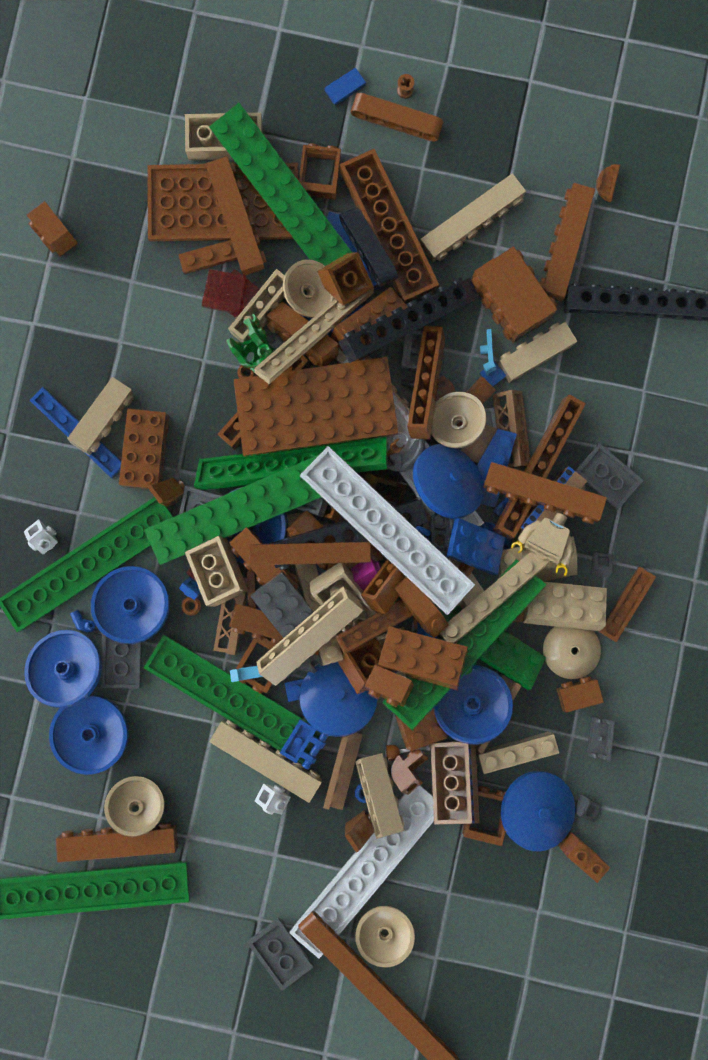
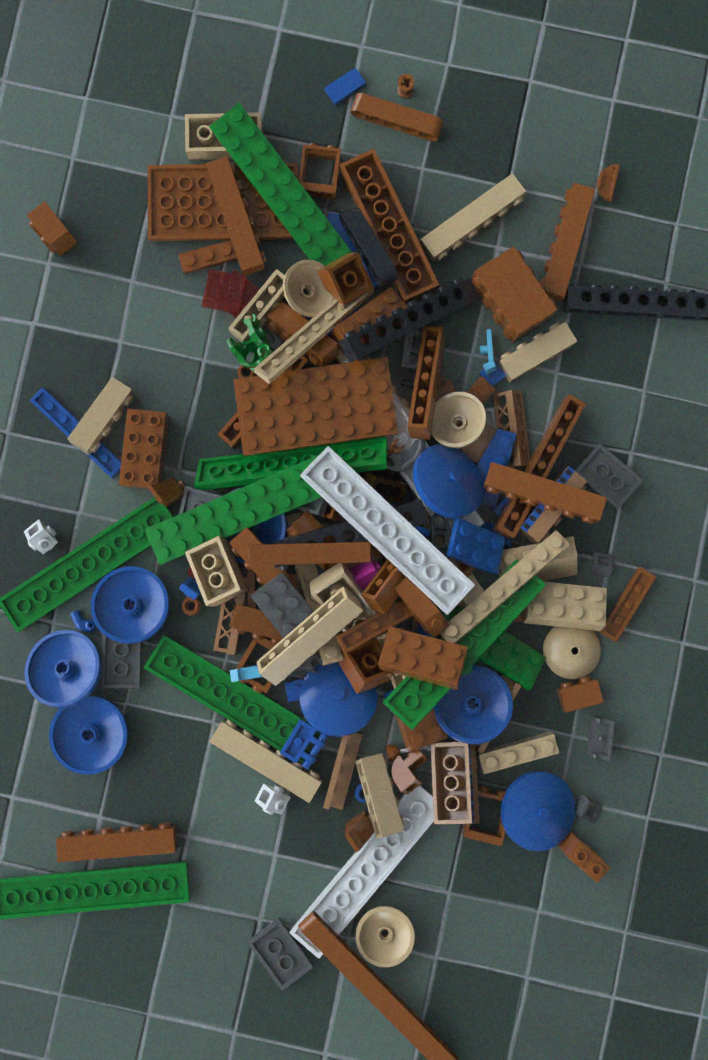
(130, 793): tan dish -> none
(388, 686): dark orange brick -> none
(548, 540): tan torso -> none

